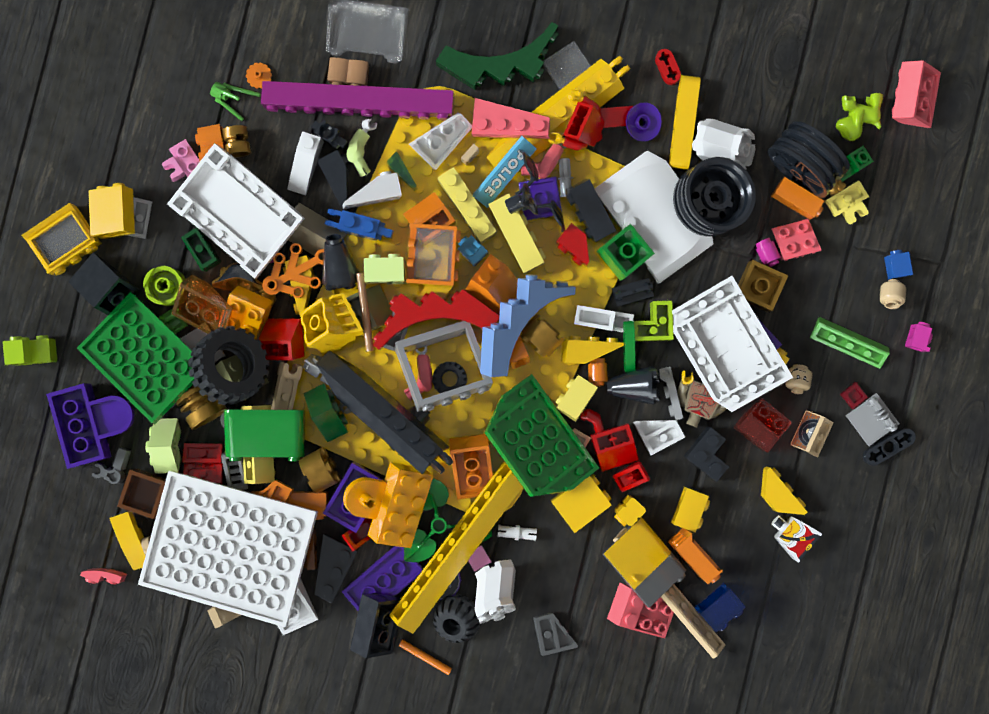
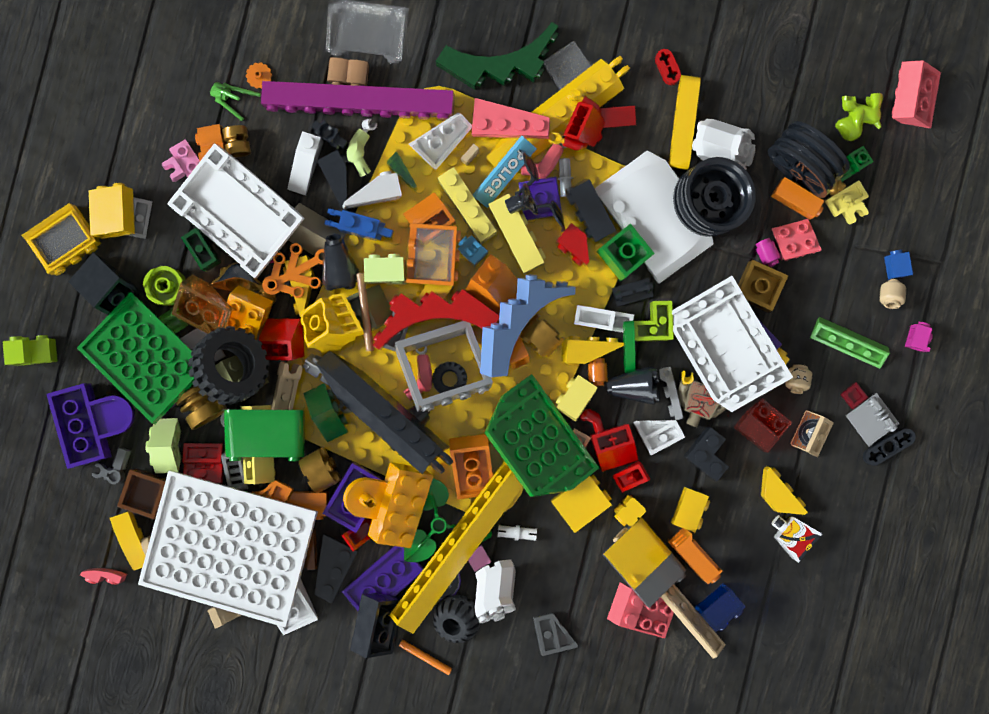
(651, 121): dark purple dish -> none

